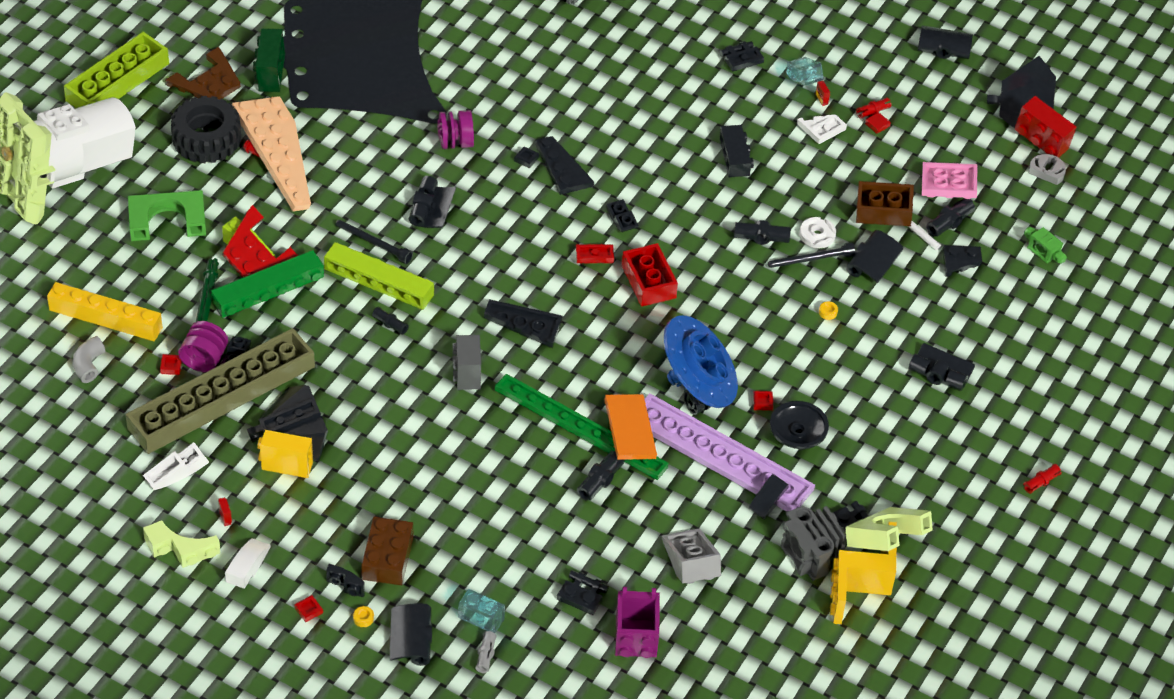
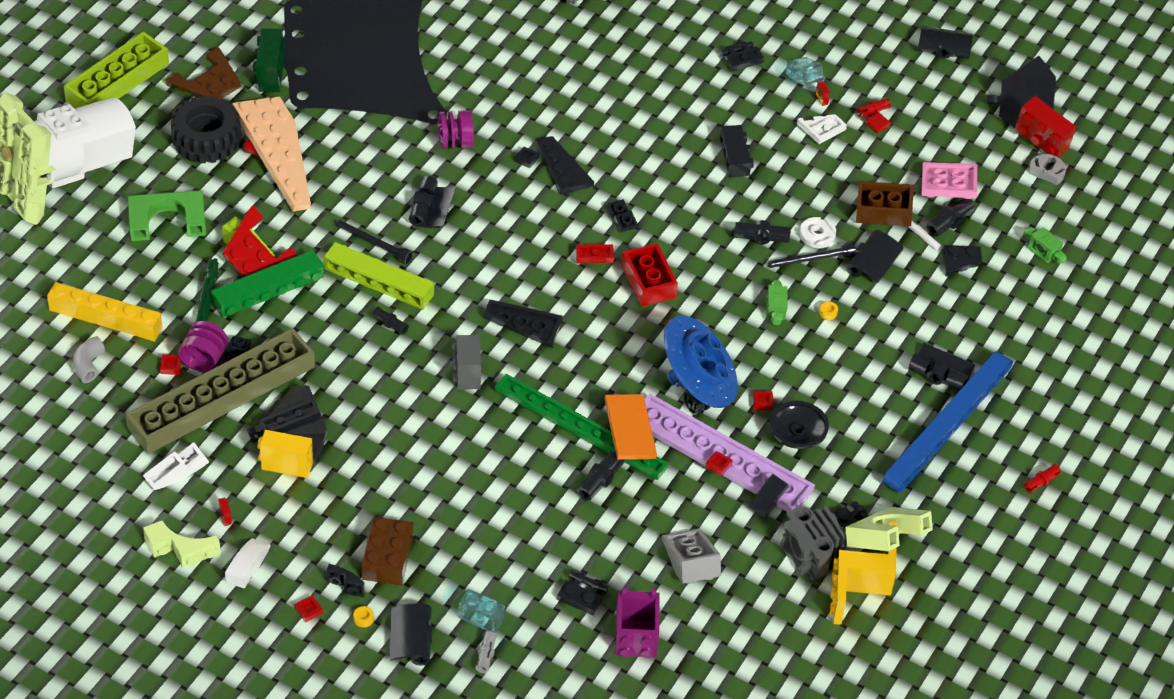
(718, 463): none -> red tile
(776, 302): none -> bright green piece
(947, 422): none -> blue beam

